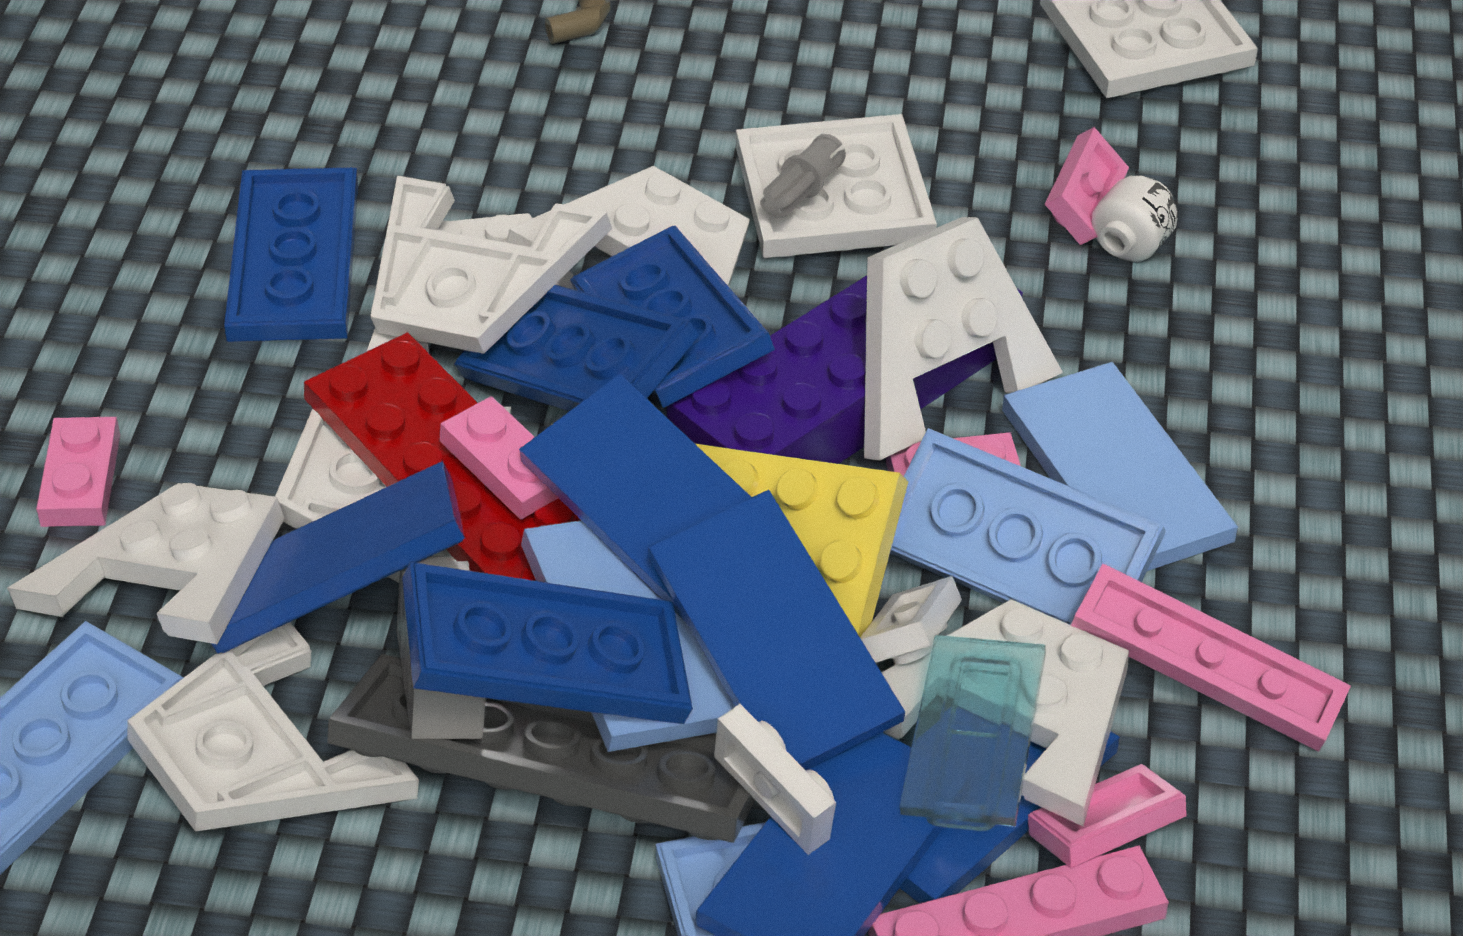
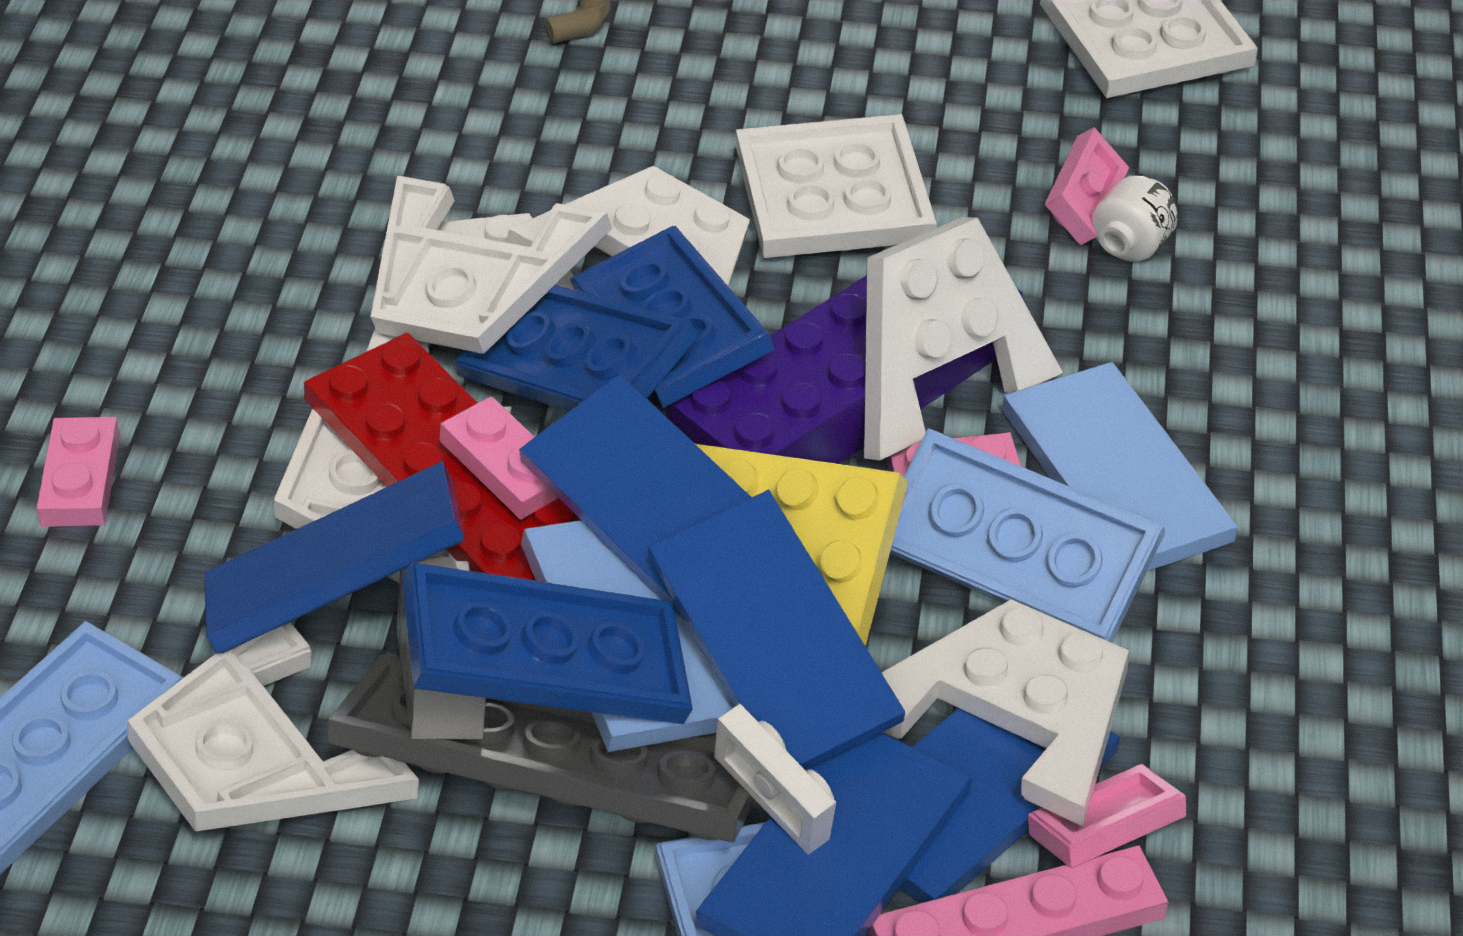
(180, 540): white wing -> none
(292, 255): blue tile -> none
(802, 176): light grey axle -> none
(910, 622): white plate -> none
(973, 732): clear light blue piece -> none
(1212, 657): bright pink plate -> none

